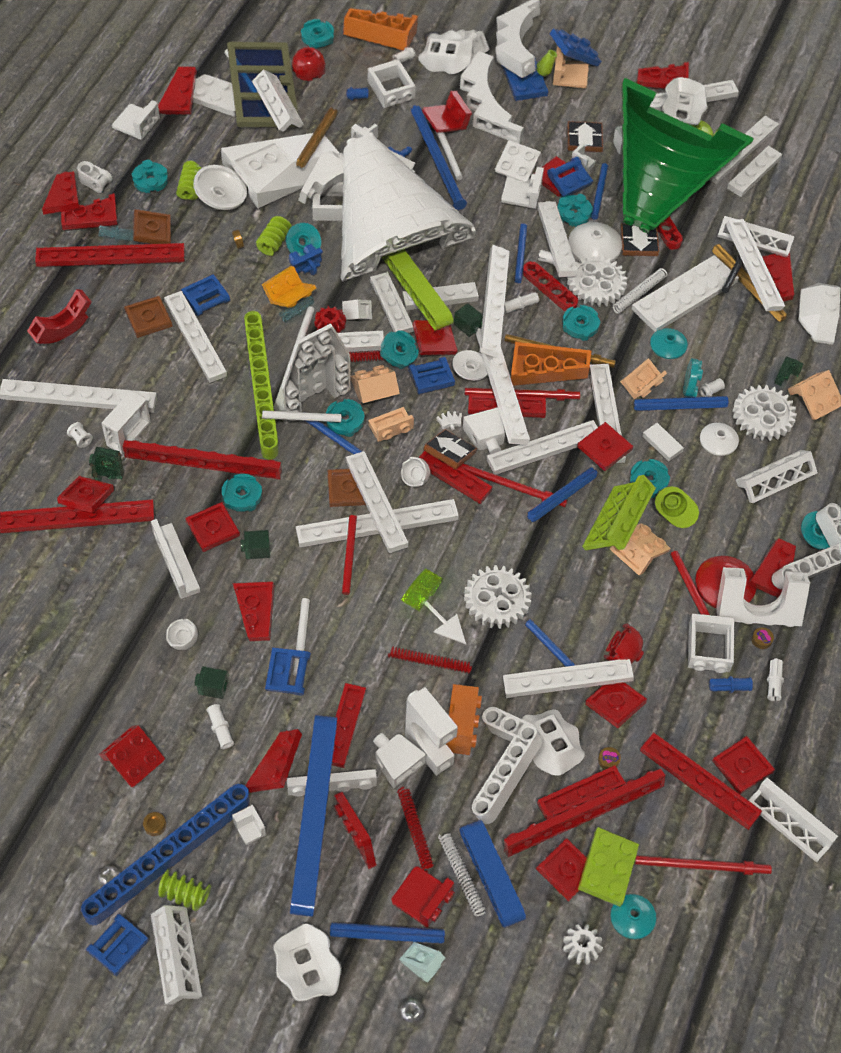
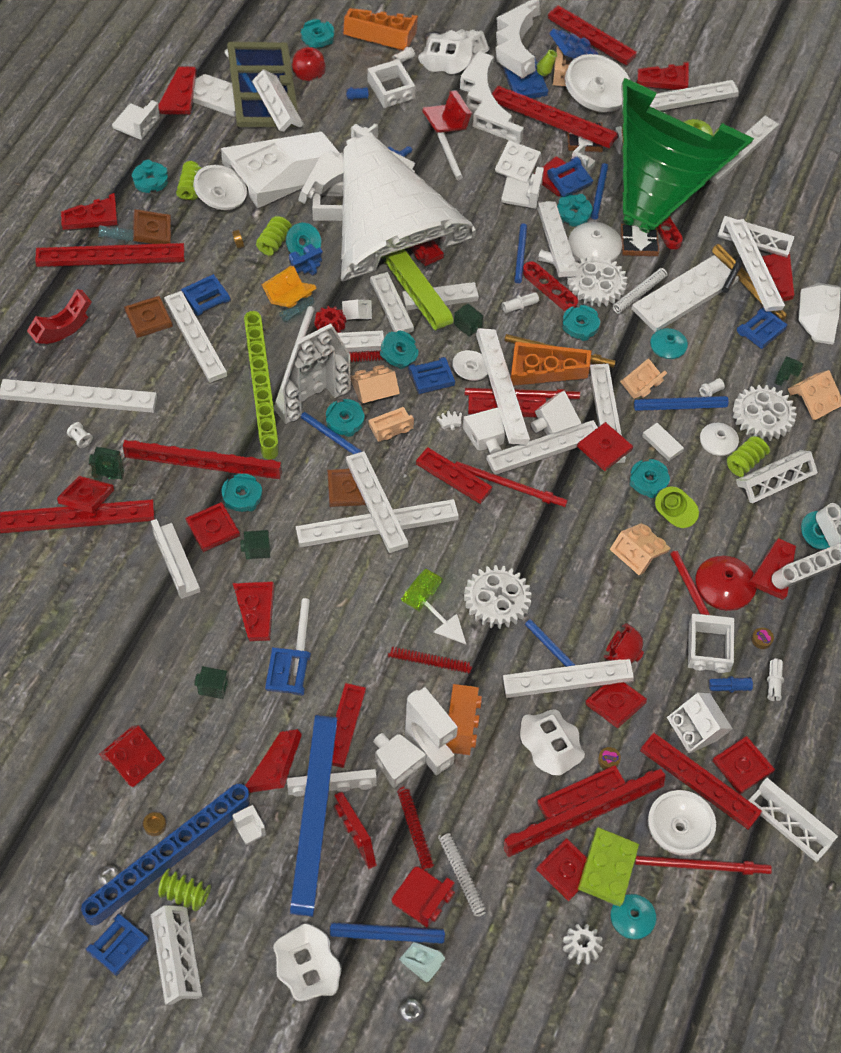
(62, 195): red wing -> none
(93, 176): white piece -> none
(126, 421): white window -> none
(182, 634): white hair -> none
(220, 726): white pin -> none
(301, 416): white bar -> none
(316, 137): pearl gold axle -> none
(349, 555): red bar -> none
(415, 472): white hair -> none
(427, 252): none -> red bracket
(434, 341): red plate -> none
(450, 449): tile -> none
(458, 201): blue axle -> none
(492, 873): blue beam -> none
(494, 301): white plate -> none
(508, 762): white beam -> none
(555, 117): none -> red plate
(555, 415): none -> white torso
(562, 494): blue axle -> none
(595, 36): none -> red plate
(596, 82): none -> white dish
(625, 521): lime fence -> none
(683, 810): none -> white dish
(690, 89): white piece -> none
(693, 374): teal tile -> none
(699, 722): none -> white slope
(747, 456): none -> lime piece
(754, 171): white plate -> none
(764, 332): none -> blue plate
(785, 610): white arch -> none

